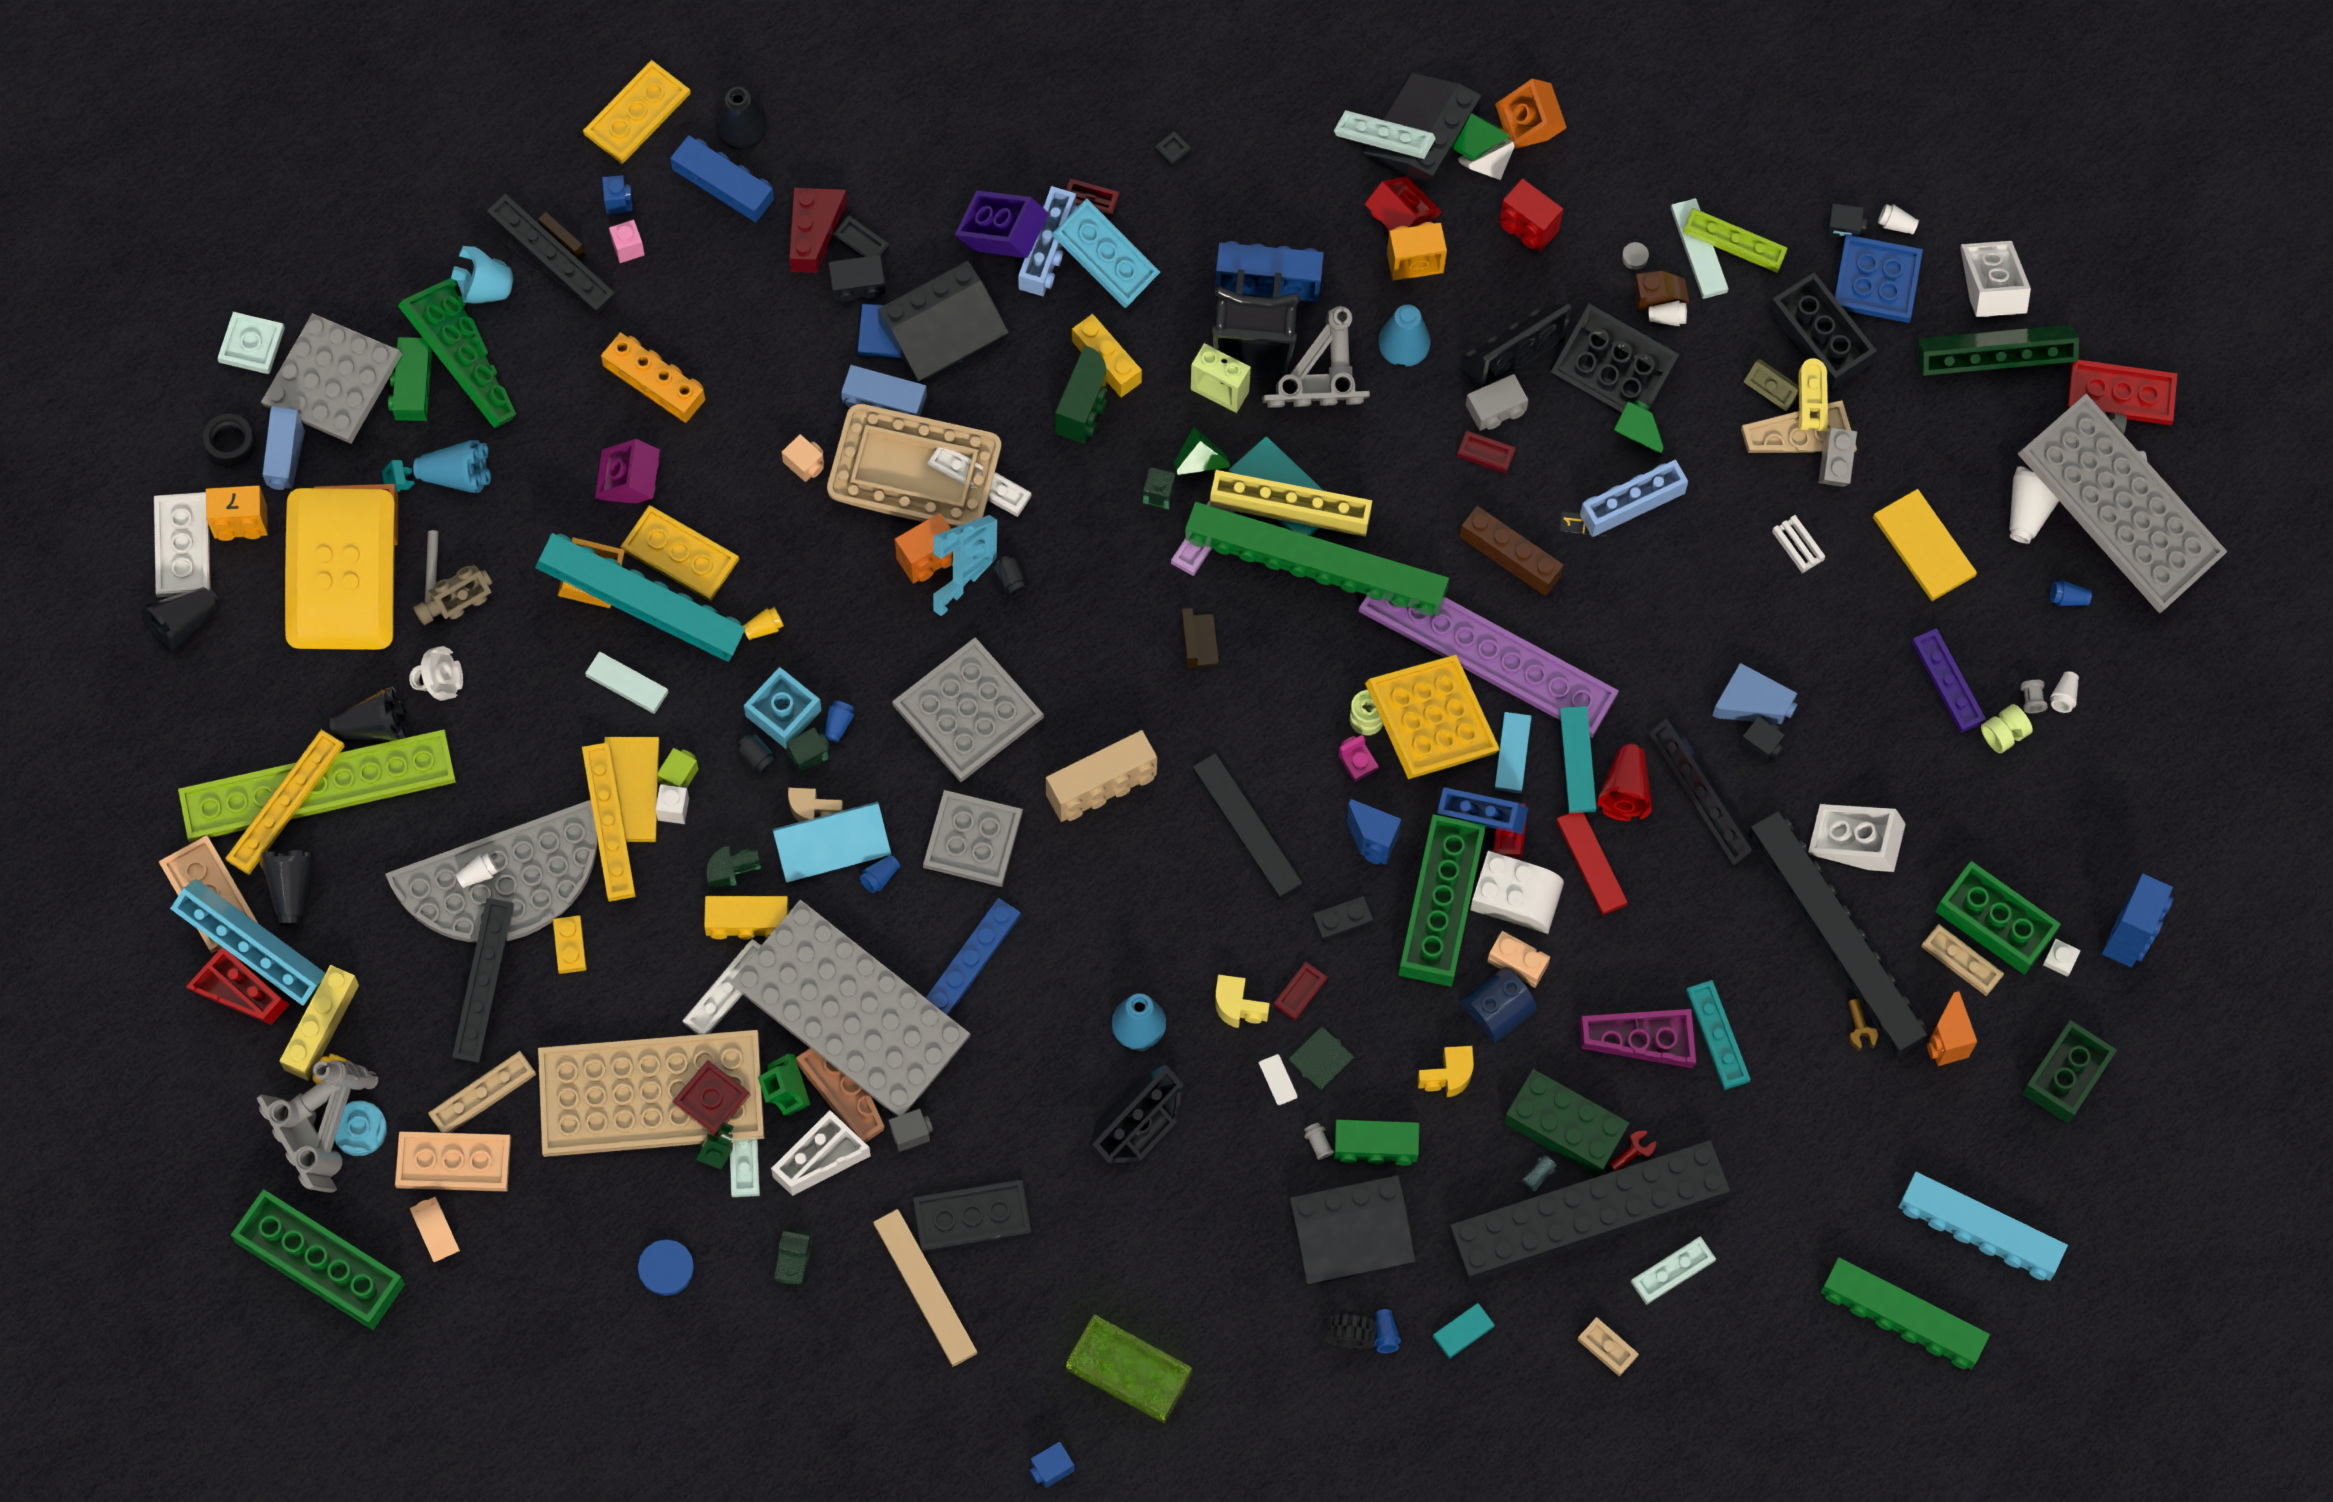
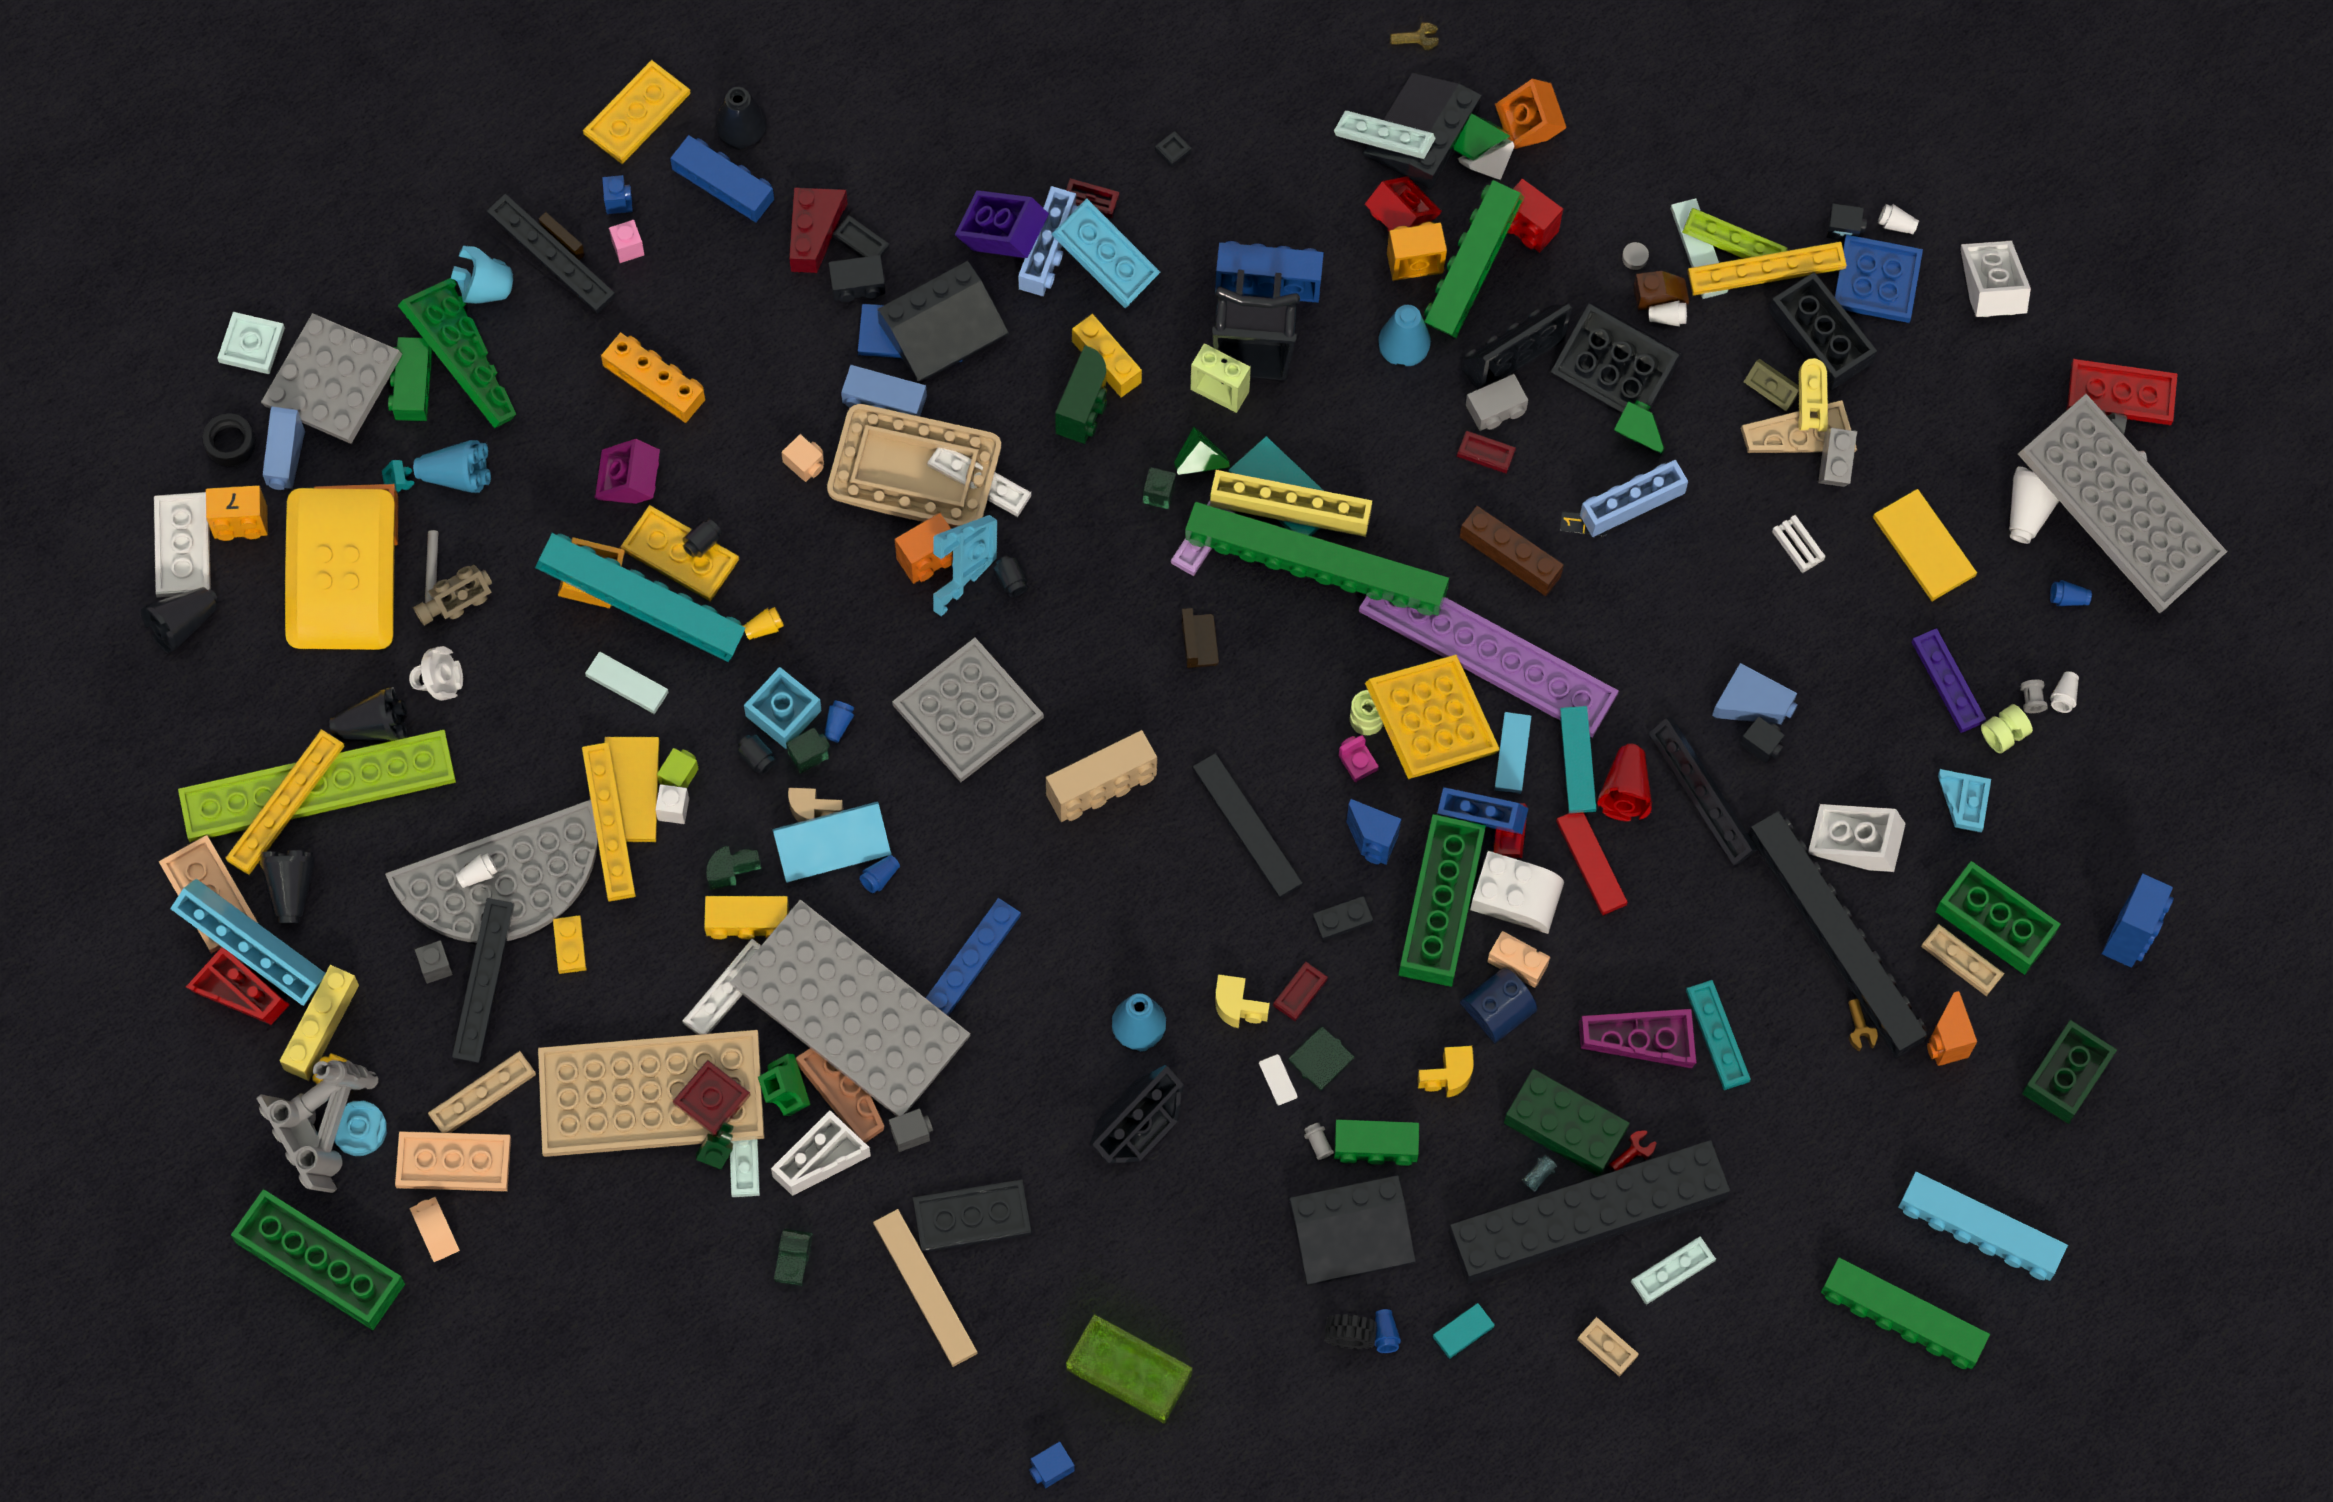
(433, 962): none -> dark grey brick
(666, 1267): blue tile -> none
(701, 538): none -> black brick
(973, 838): light grey plate -> none
(1322, 386): light grey plate -> none
(1419, 37): none -> clear yellow bar
(1473, 259): none -> green brick
(1767, 268): none -> yellow tile
(1965, 798): none -> medium azure wing
(1997, 350): dark green brick -> none
(2061, 957): white plate -> none

